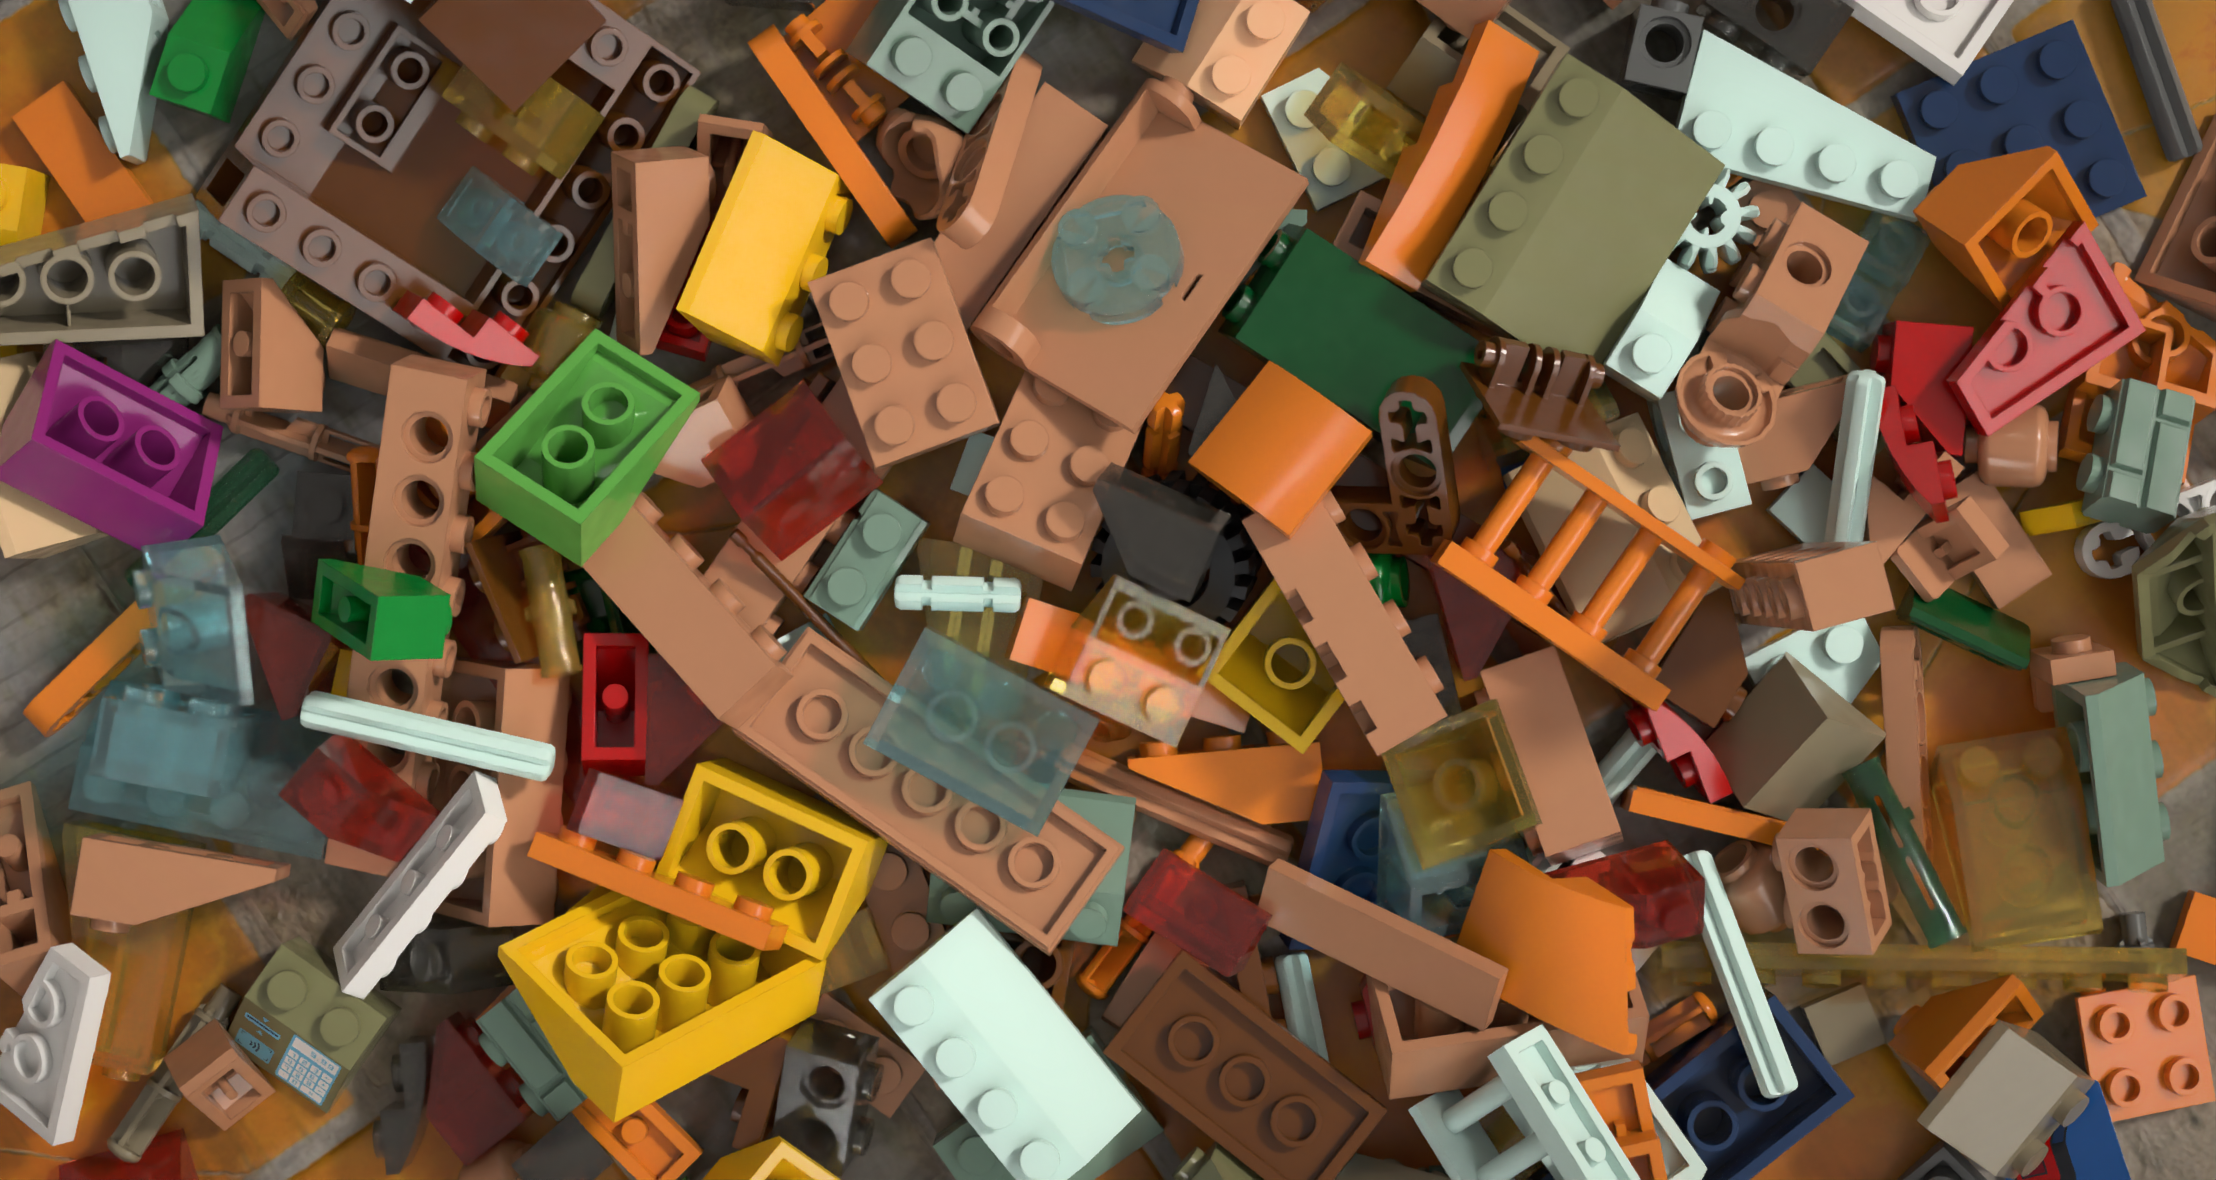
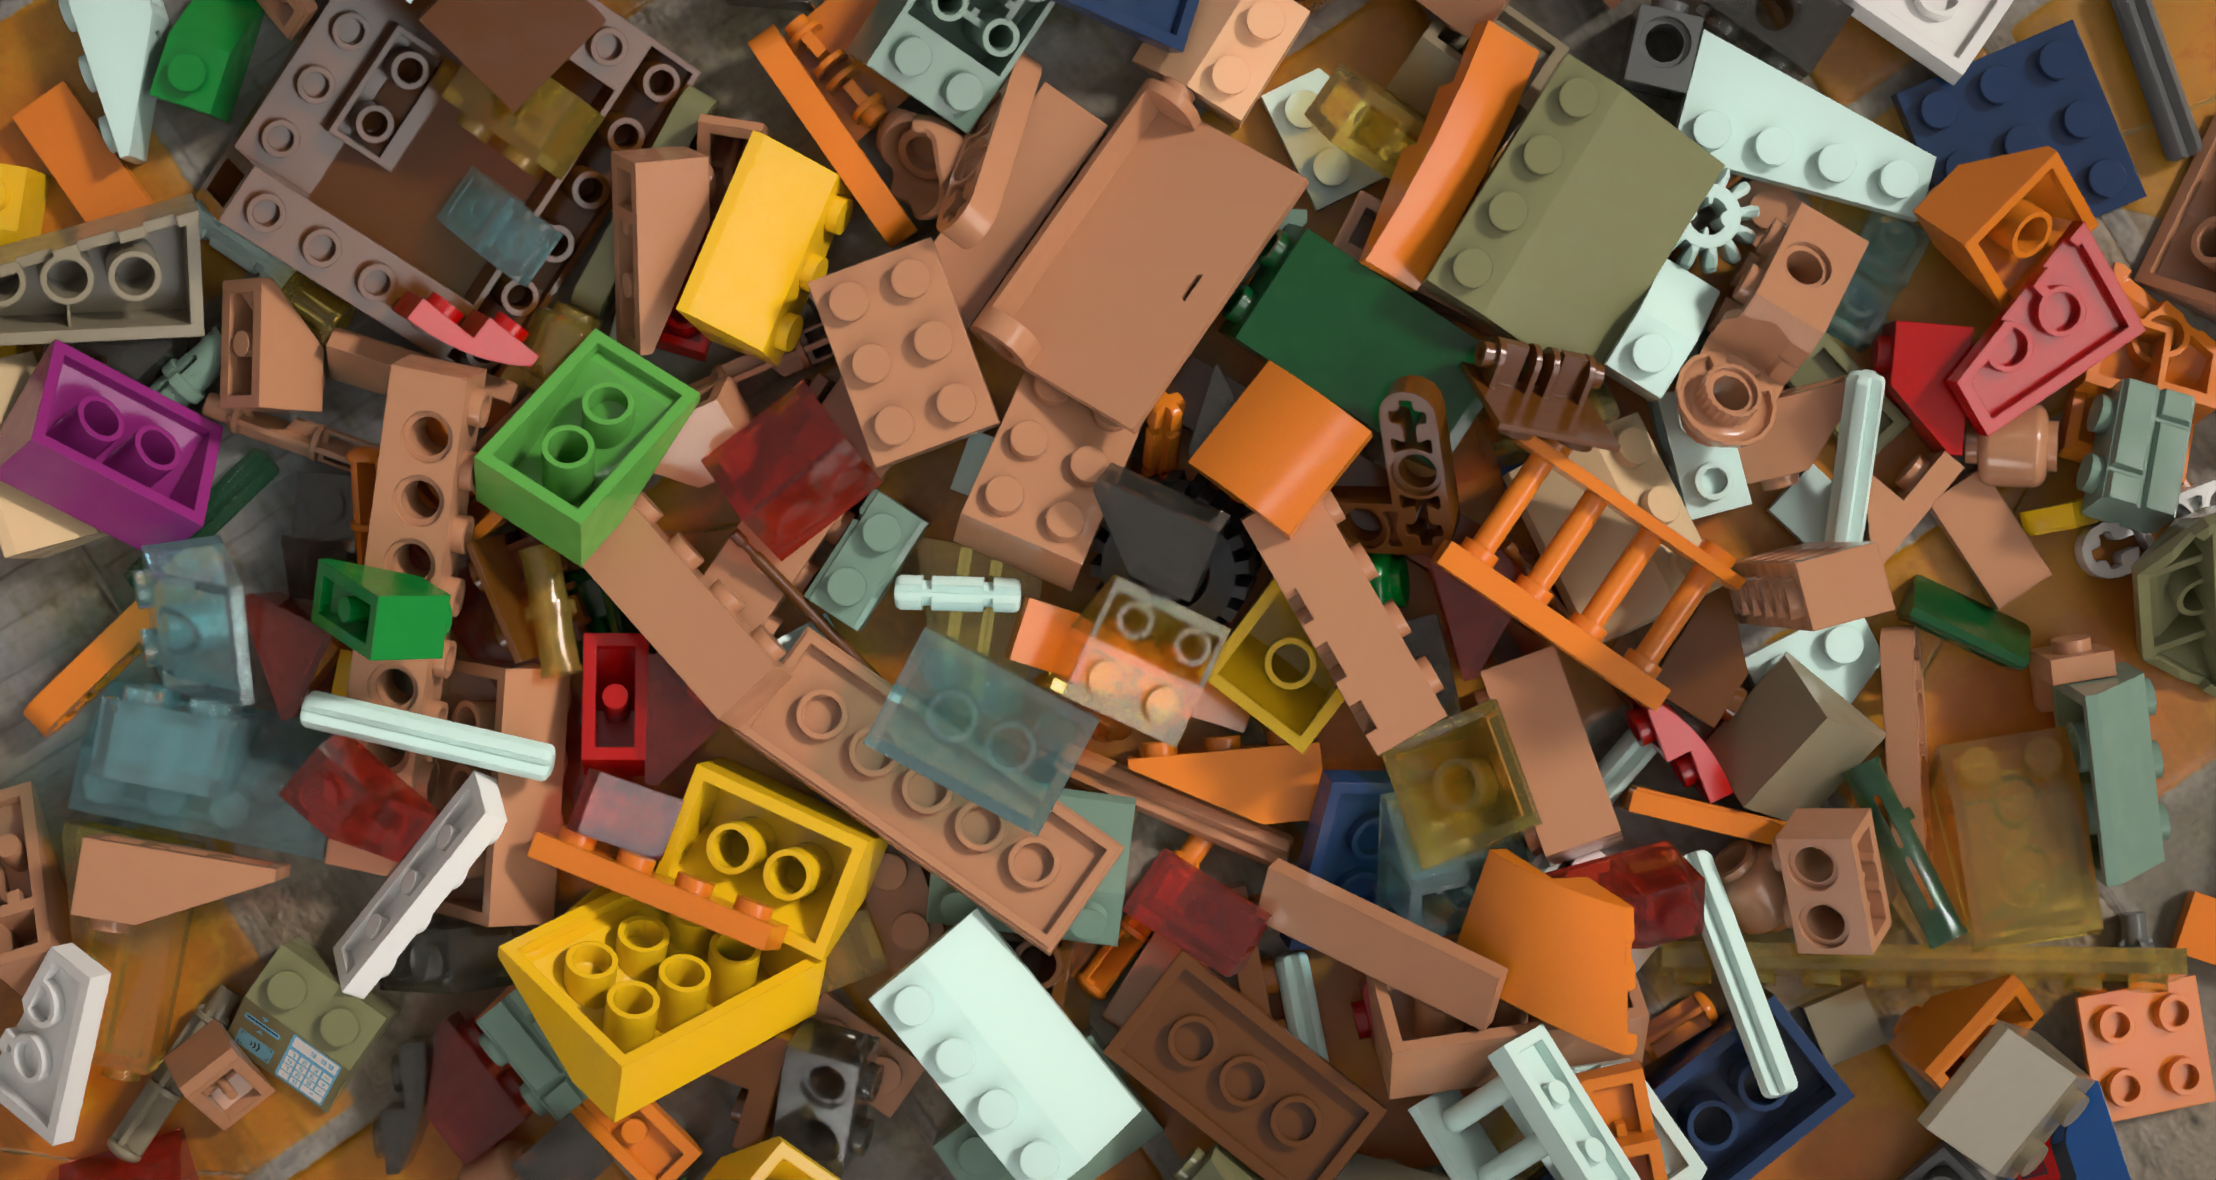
(1110, 223): clear light blue plate -> none
(1916, 464): red slope -> none
(1946, 551): nougat bracket -> none

